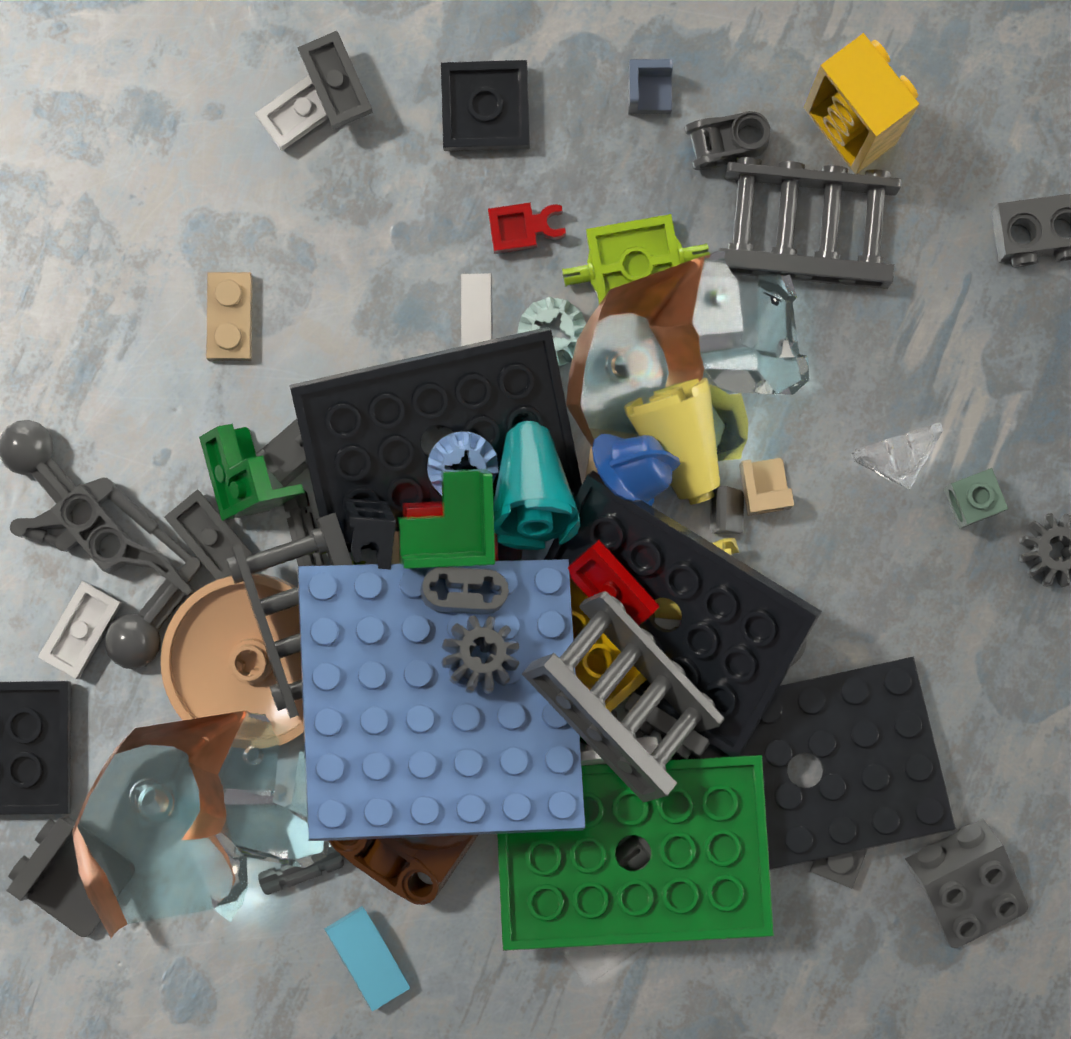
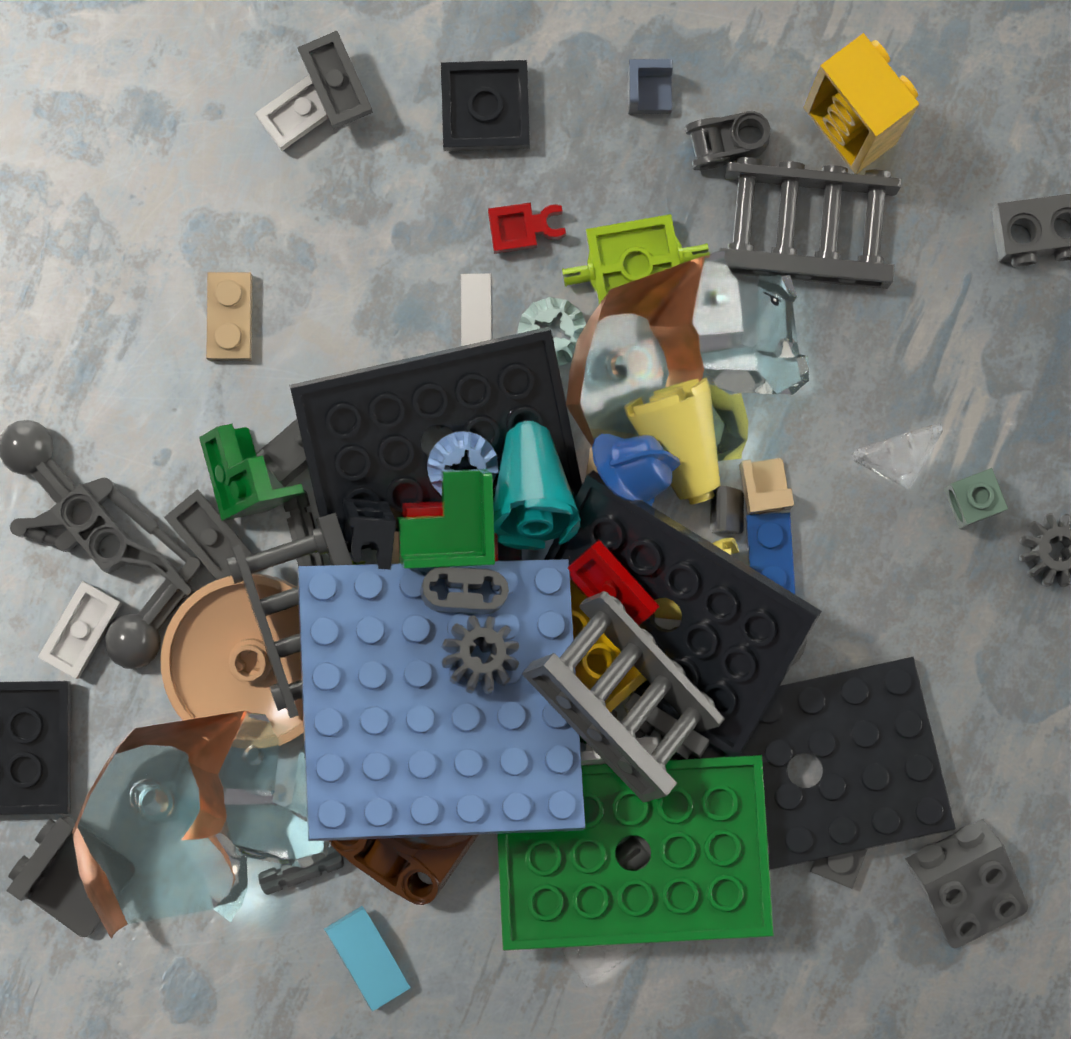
(771, 547): none -> blue plate

